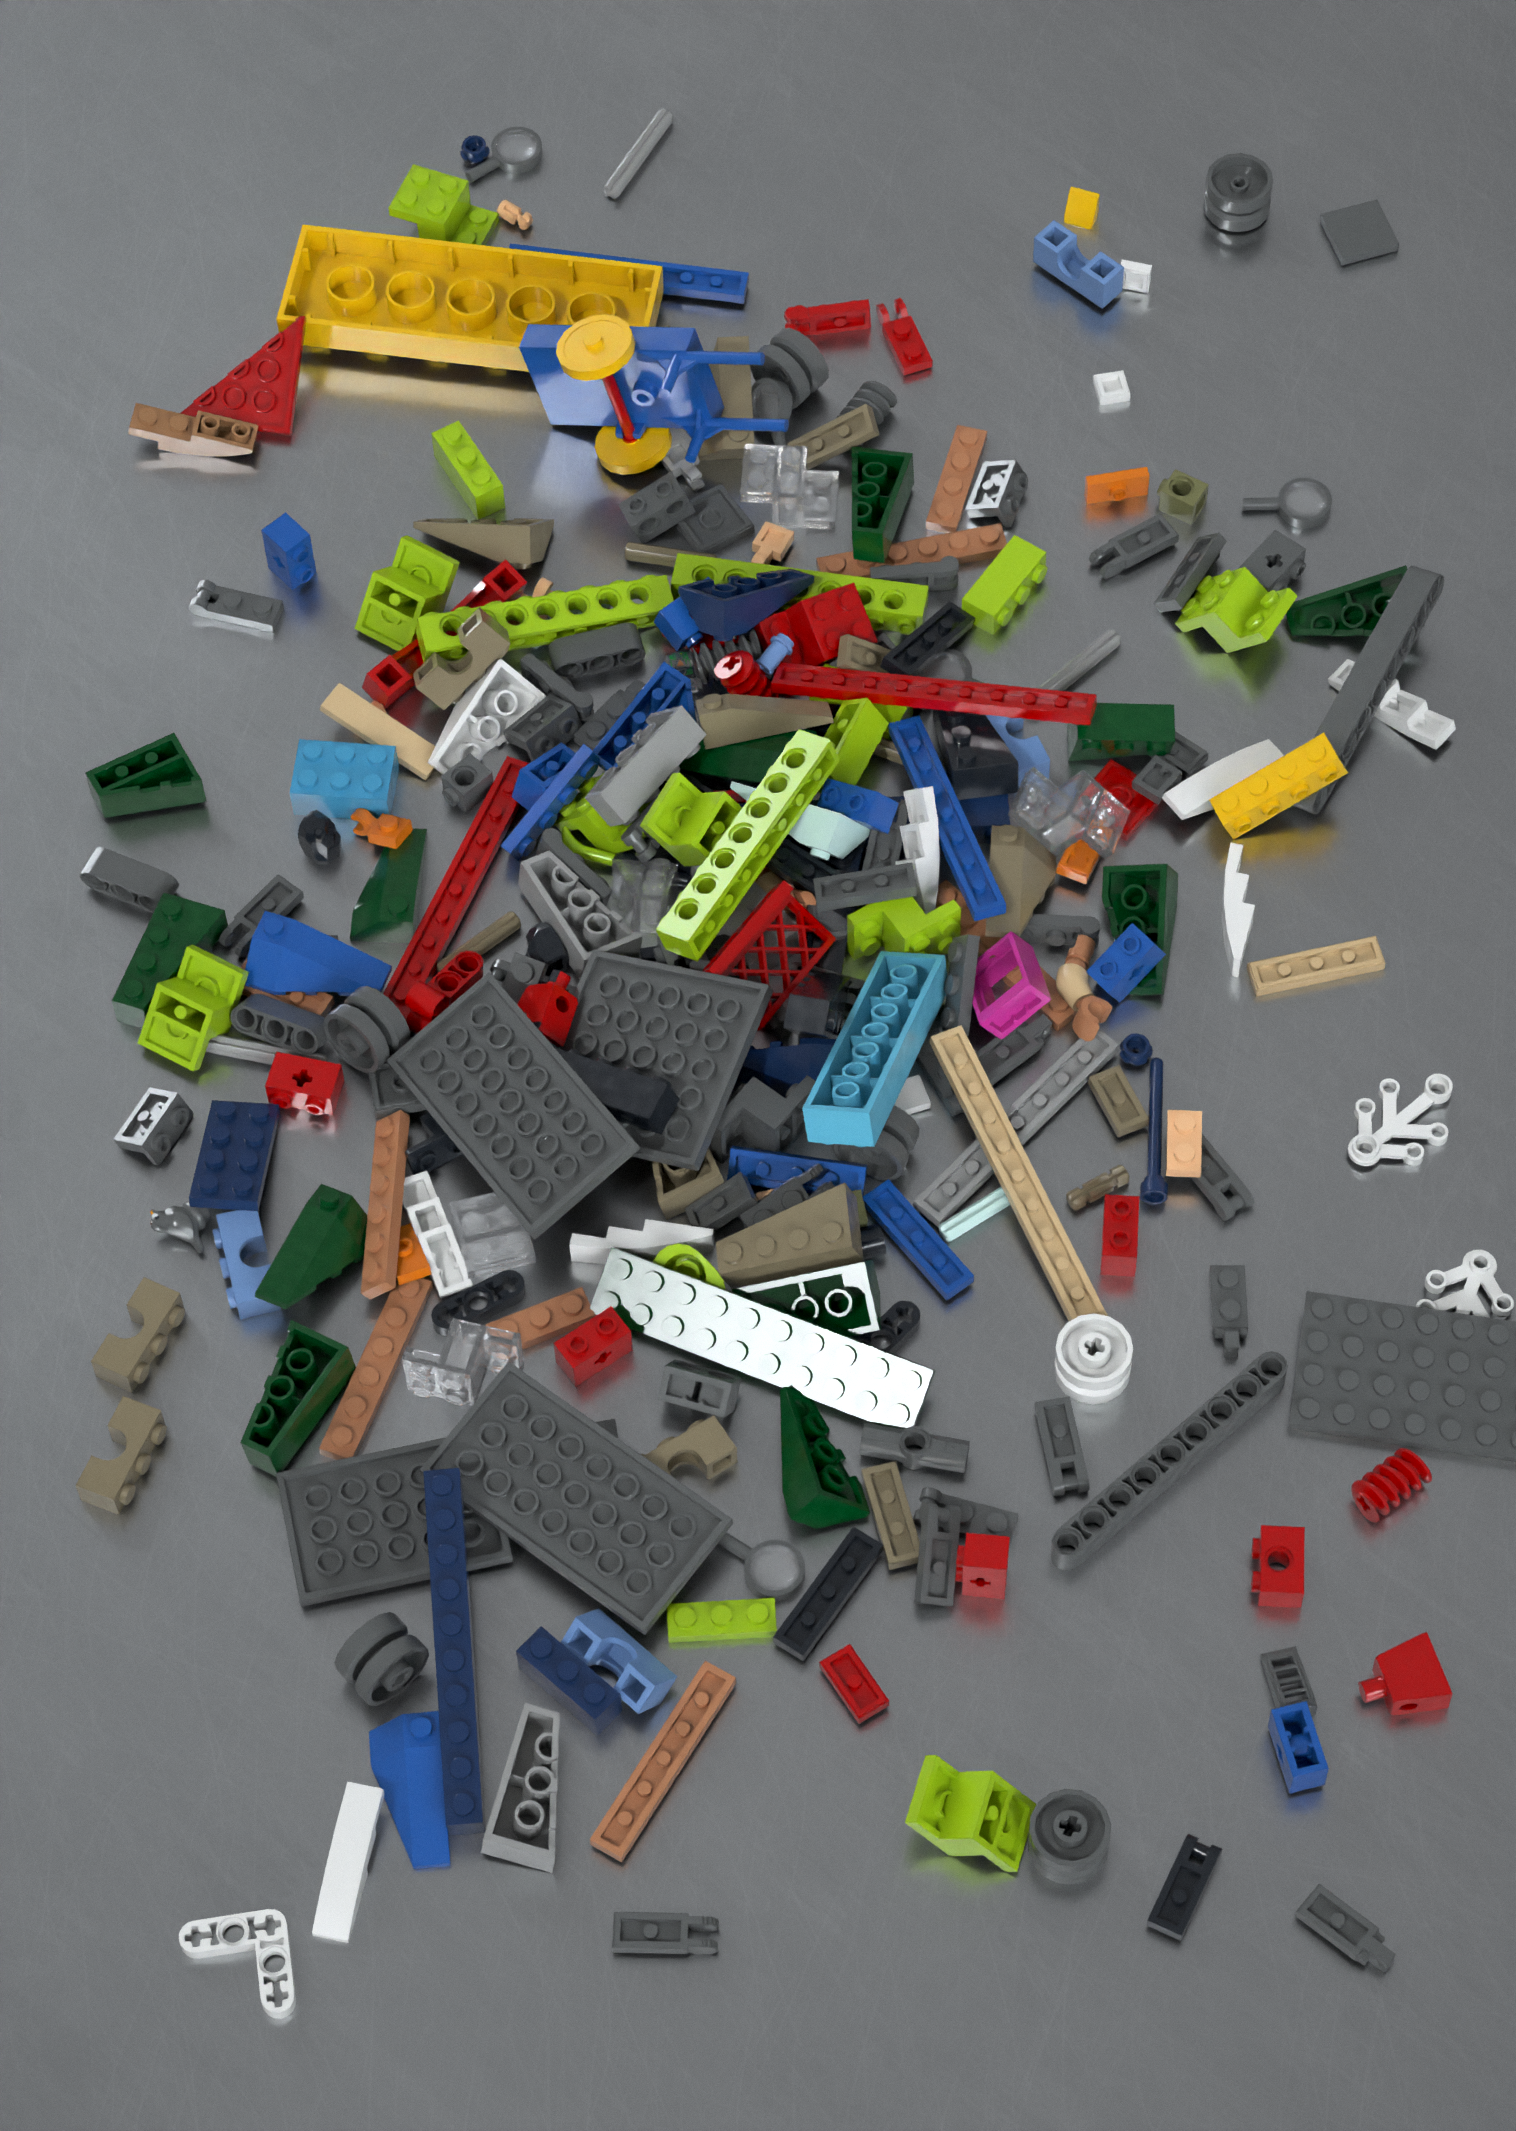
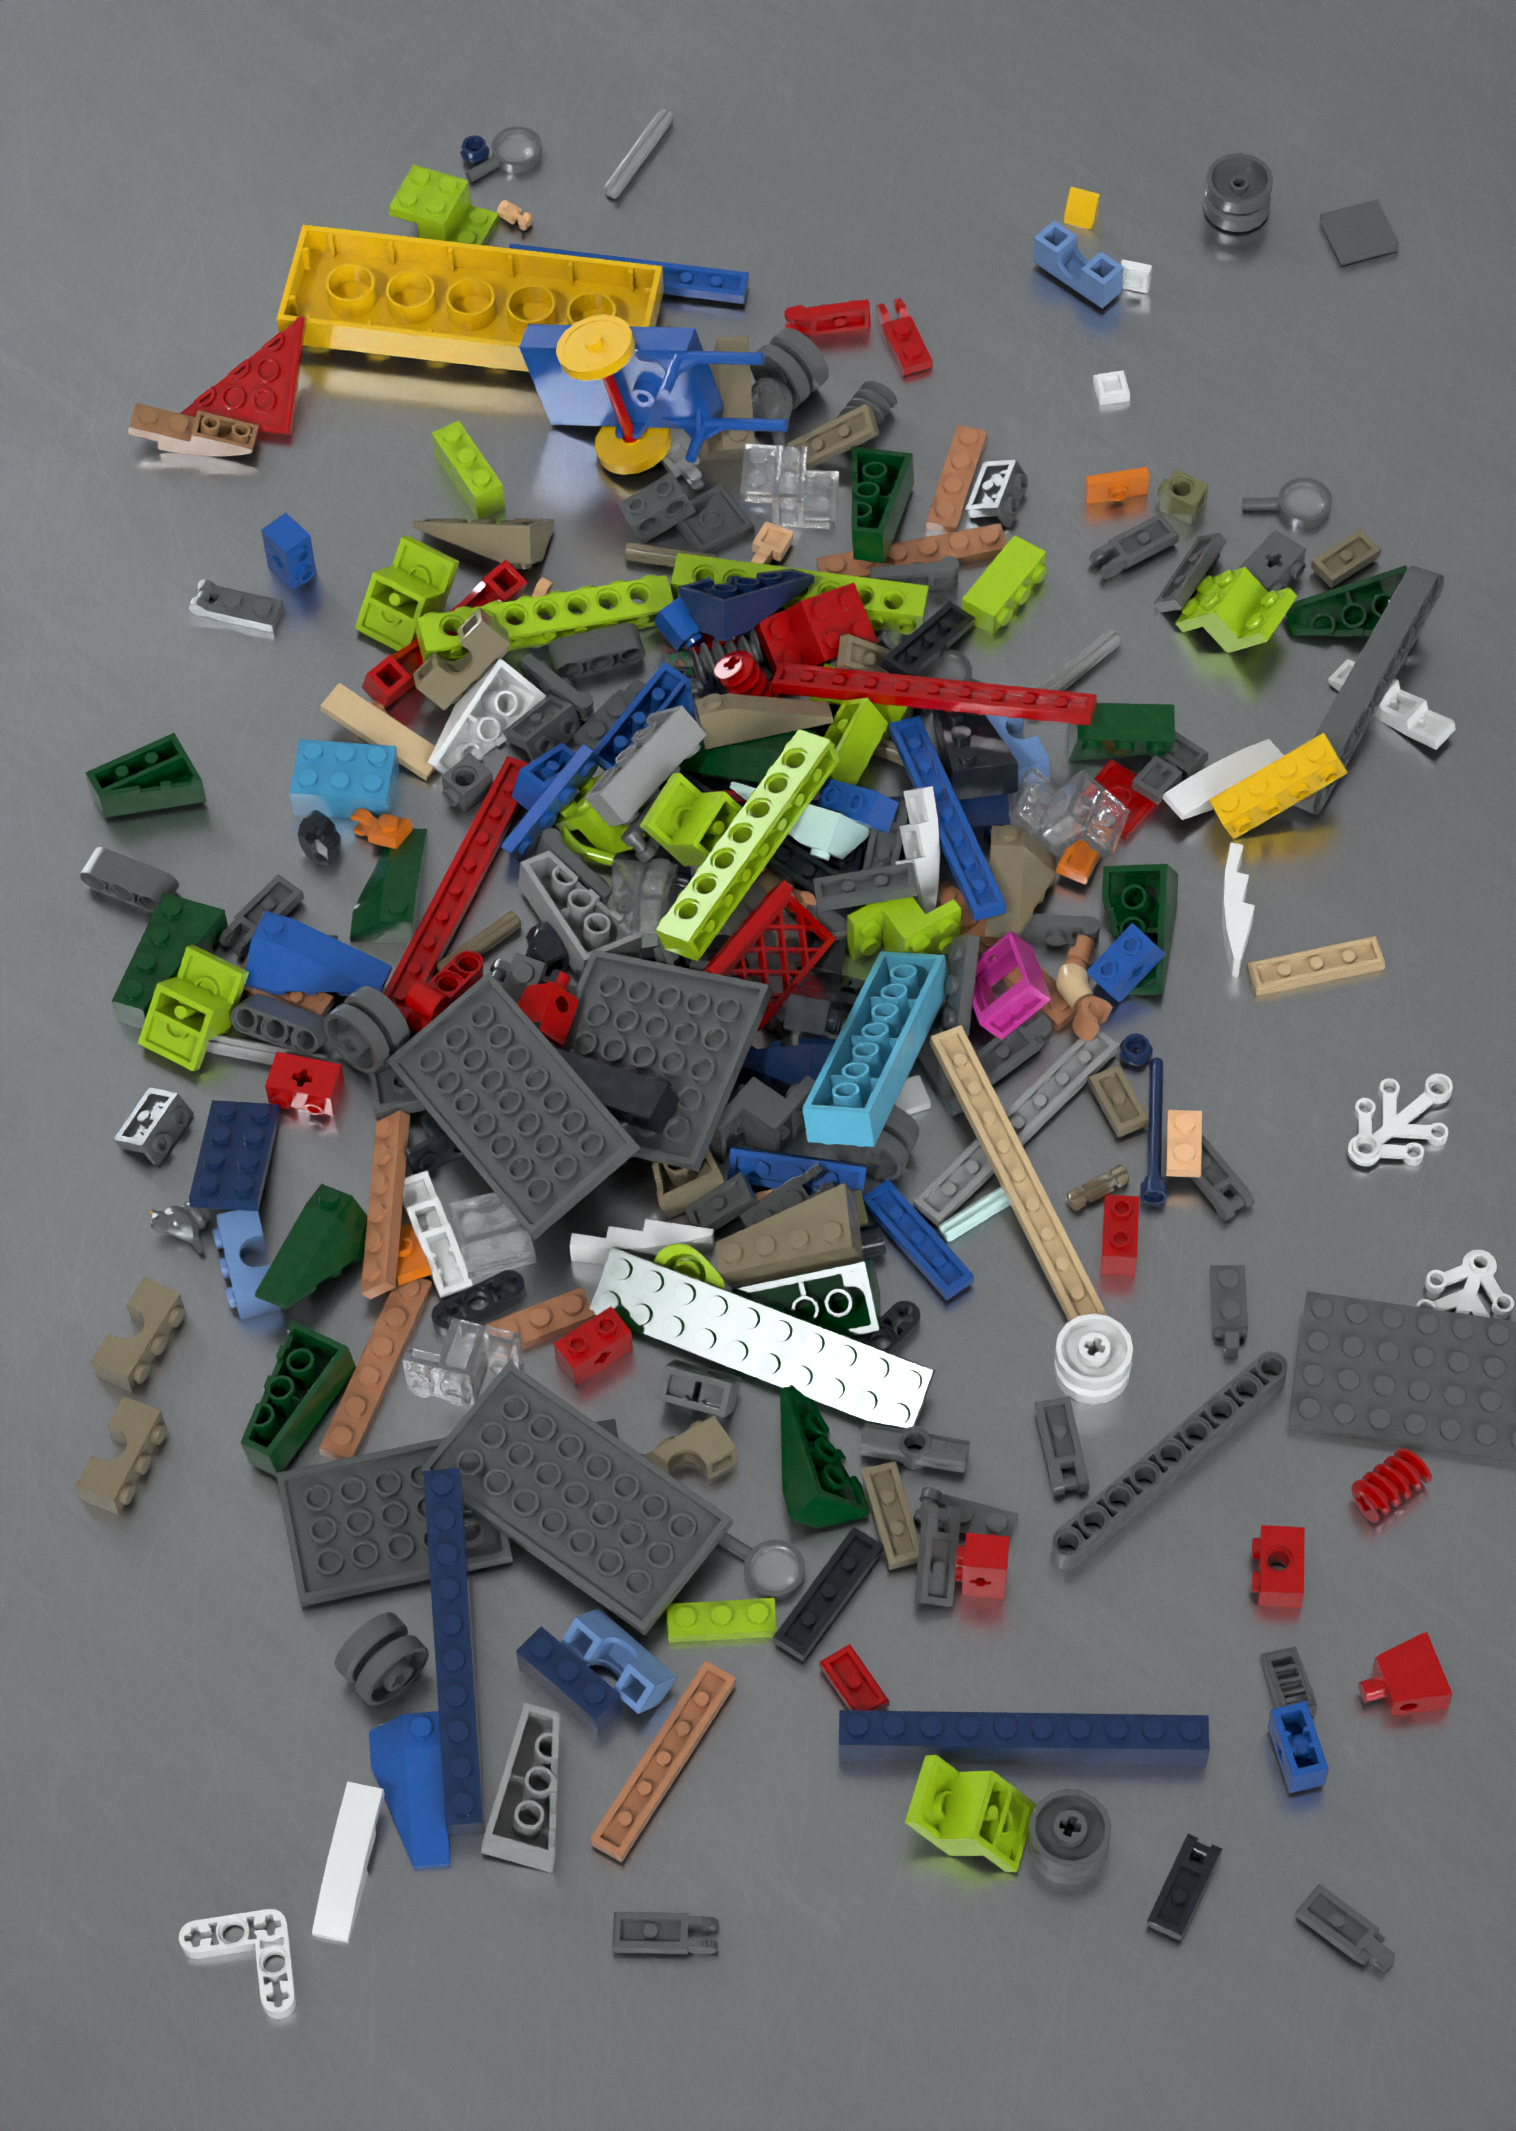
(780, 647): medium blue pin -> none
(1024, 1738): none -> dark blue brick
(1346, 558): none -> dark tan plate

